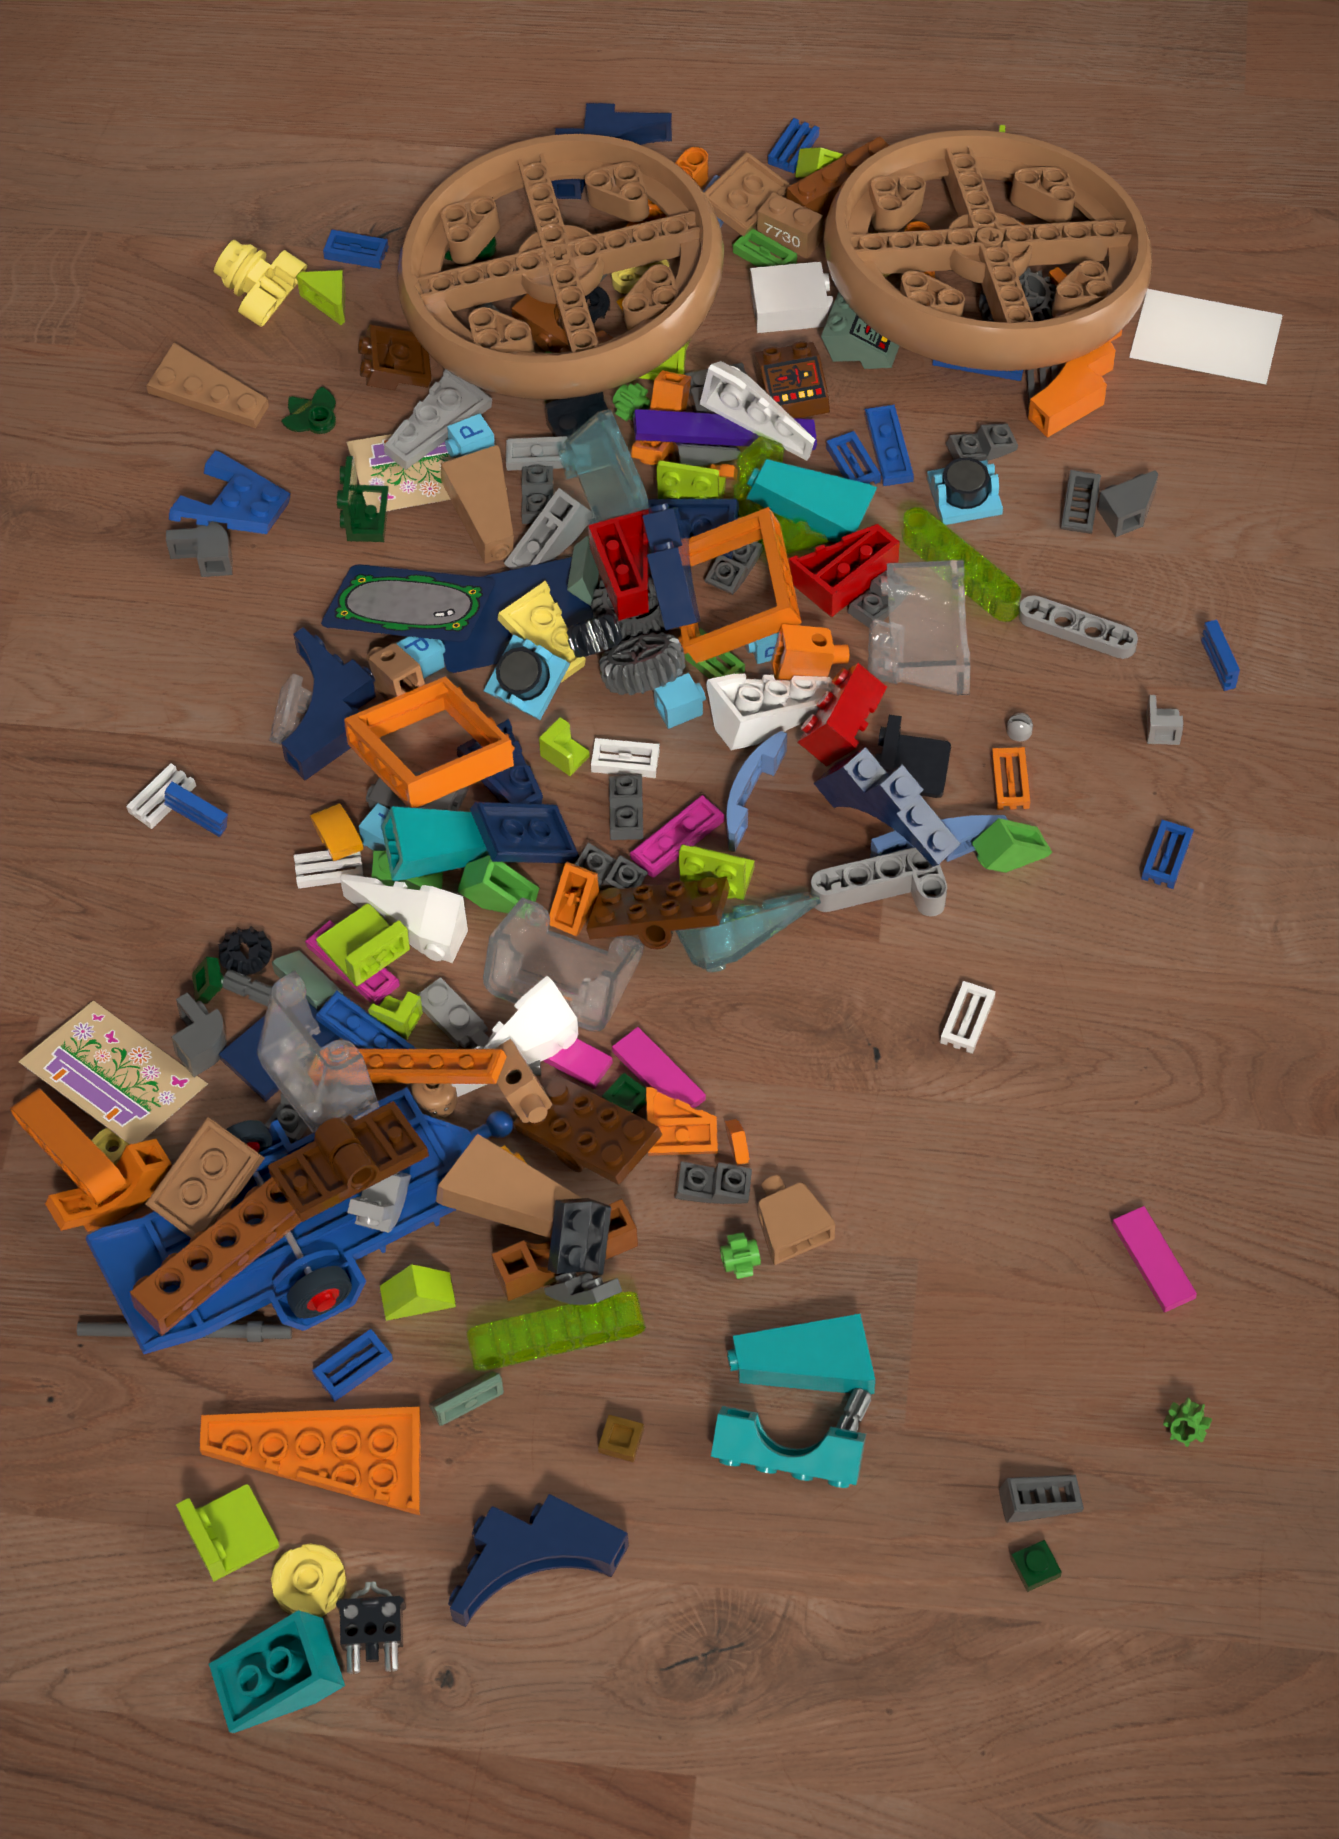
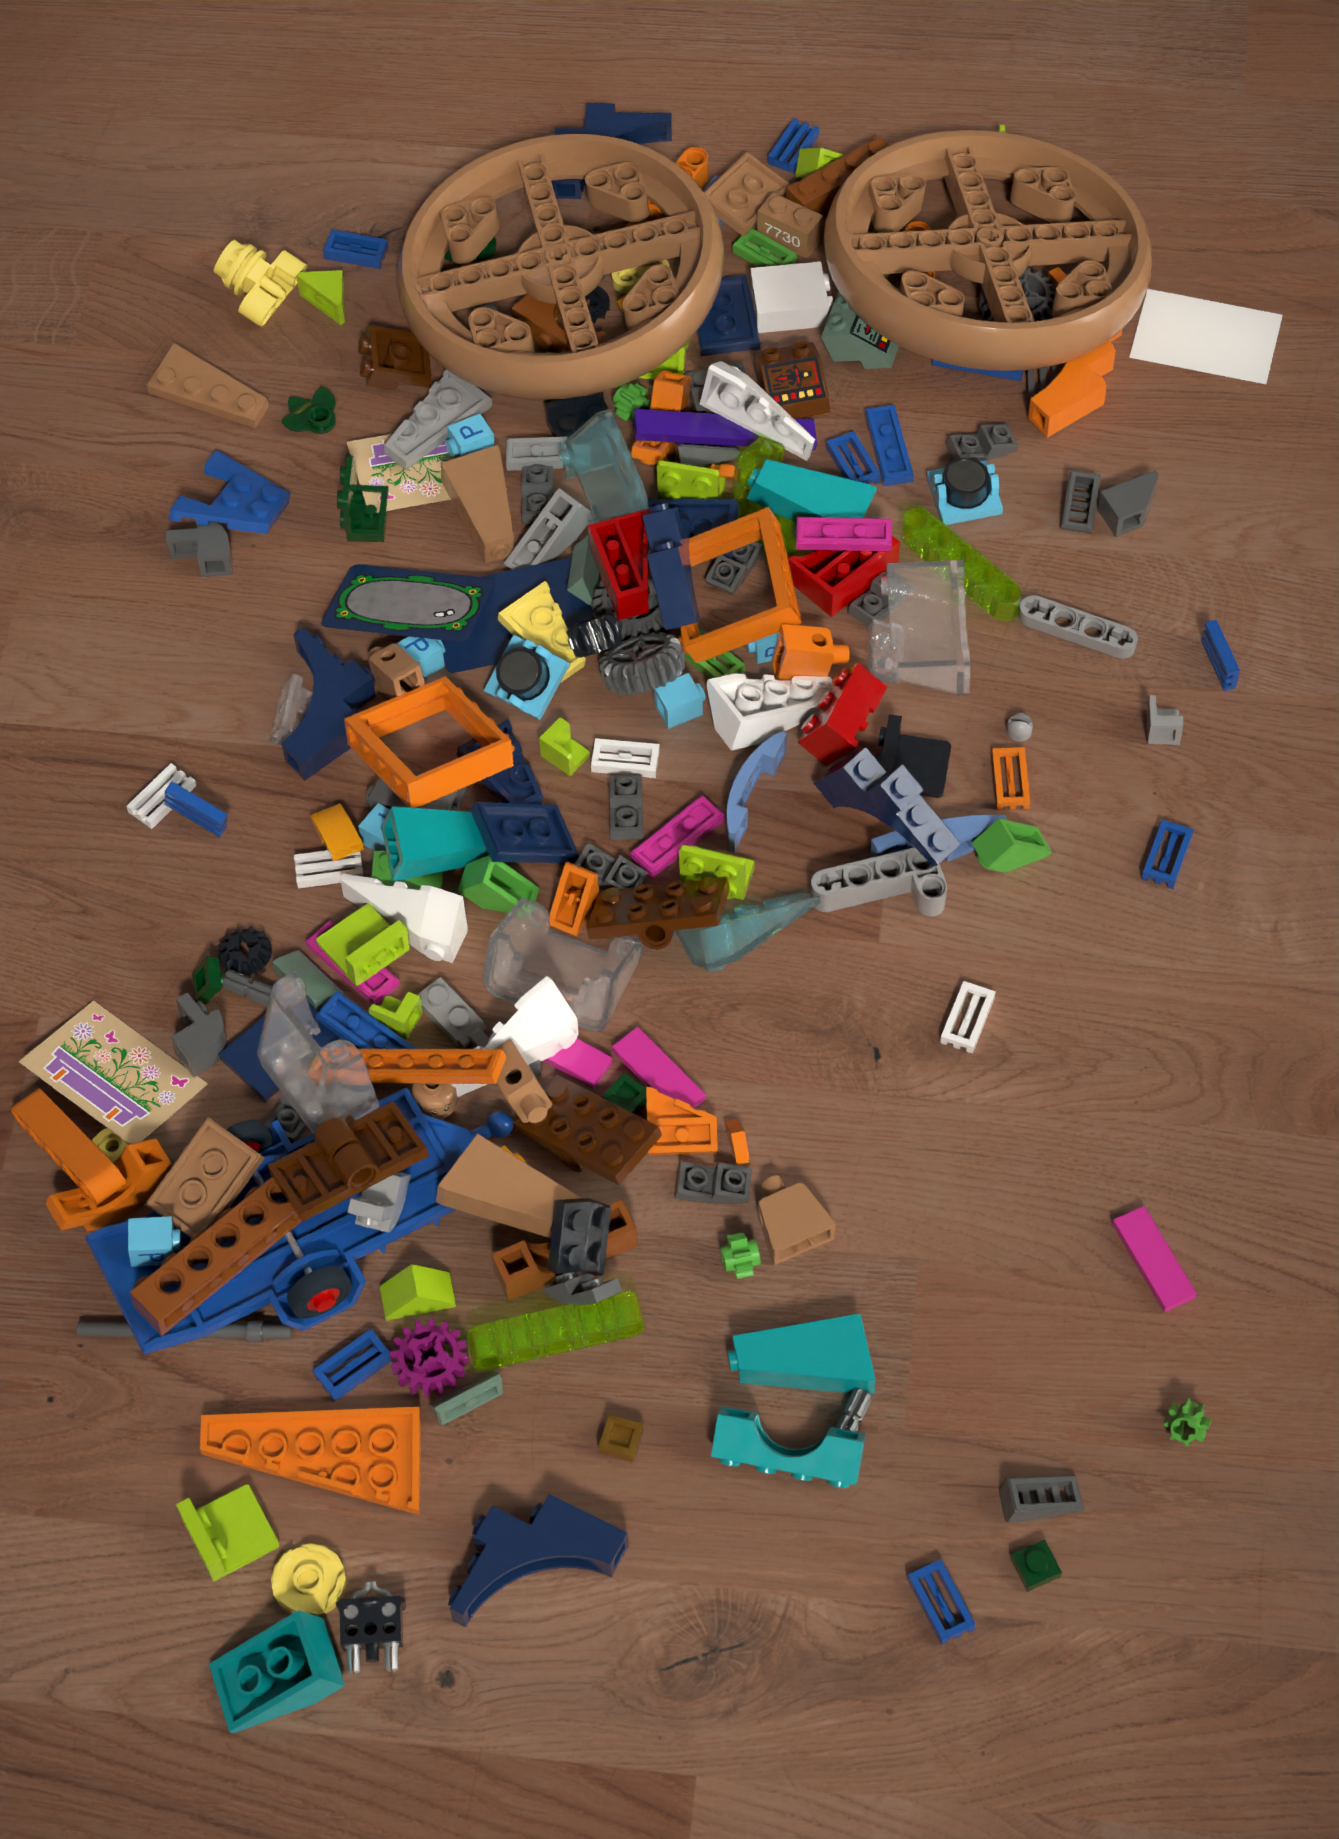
(152, 1240): none -> medium azure brick
(437, 1370): none -> magenta gear
(731, 320): none -> dark blue tile
(844, 534): none -> dark pink tile
(954, 1629): none -> blue tile

